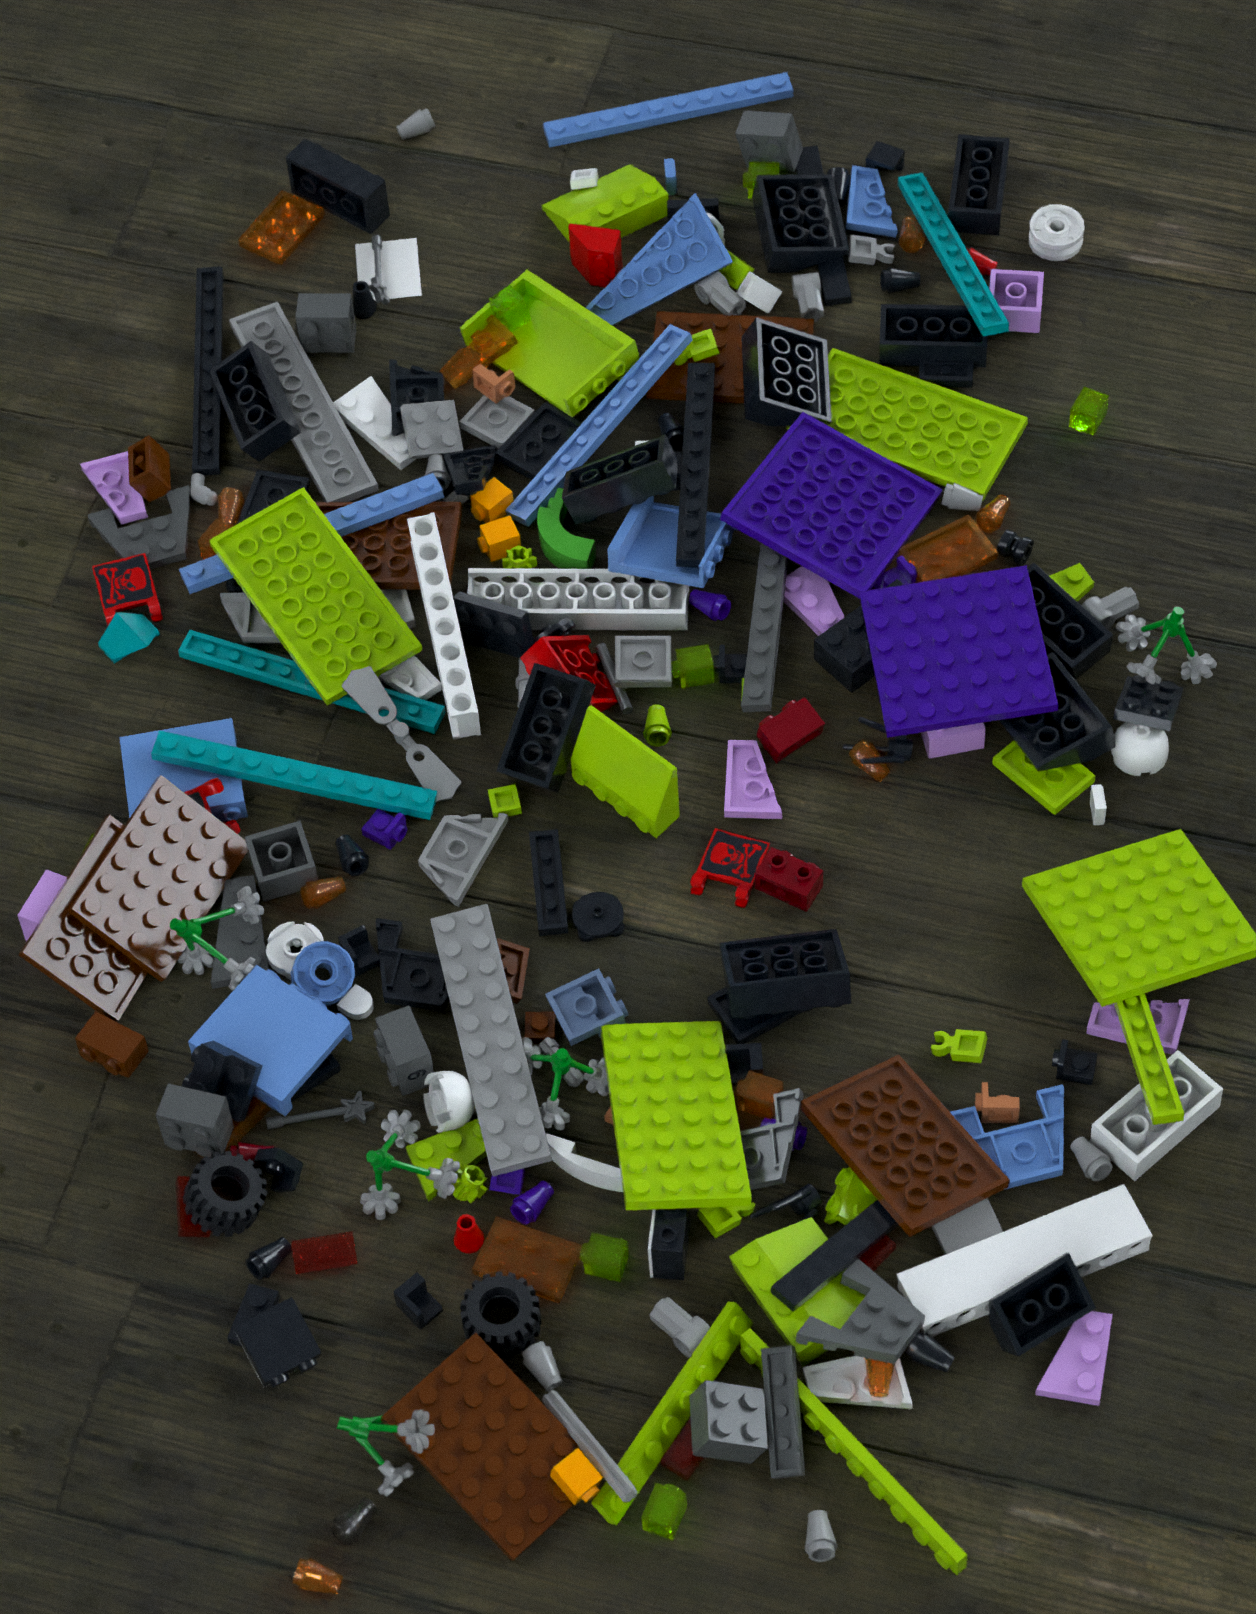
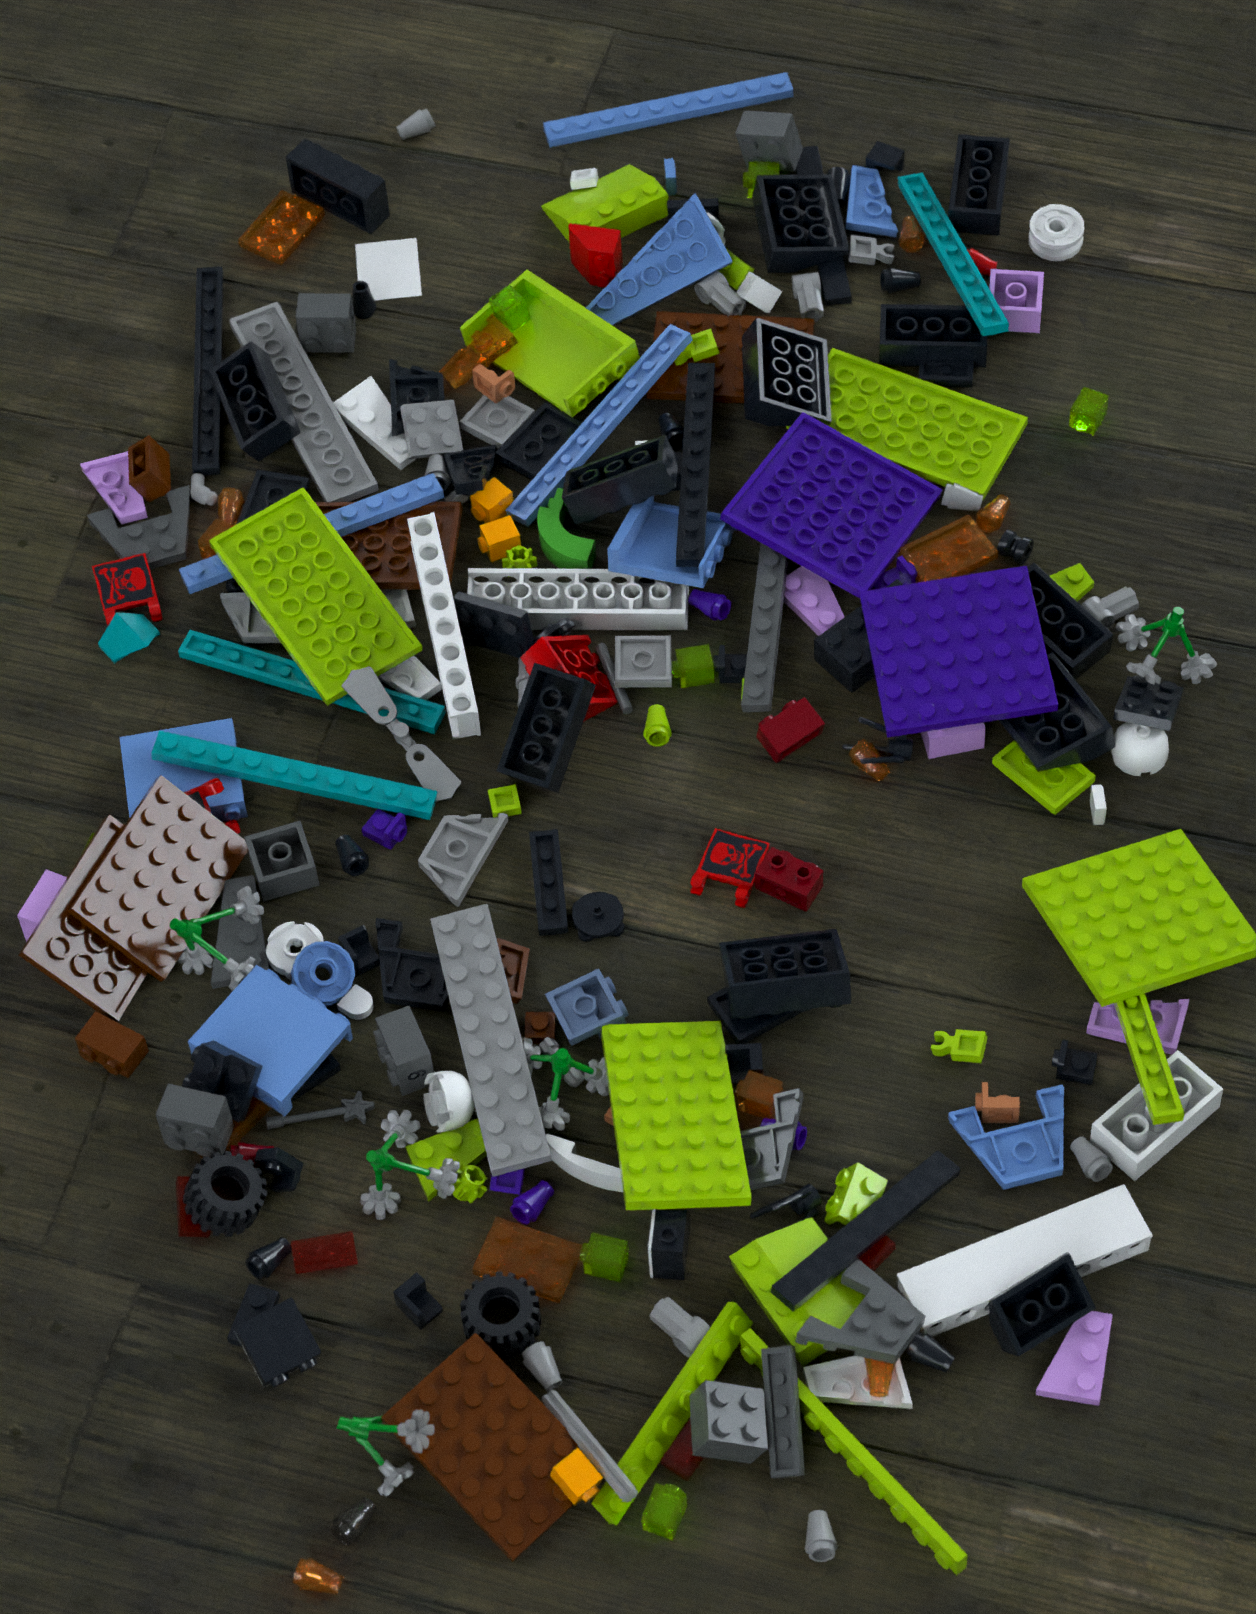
(320, 892): clear orange cone -> none
(376, 287): dark grey piece -> none
(468, 1235): red cone -> none
(625, 773): lime slope -> none
(723, 1219): lime plate -> none
(747, 783): lavender wing -> none
(904, 1145): reddish brown plate -> none
(967, 1227): light grey tile -> none

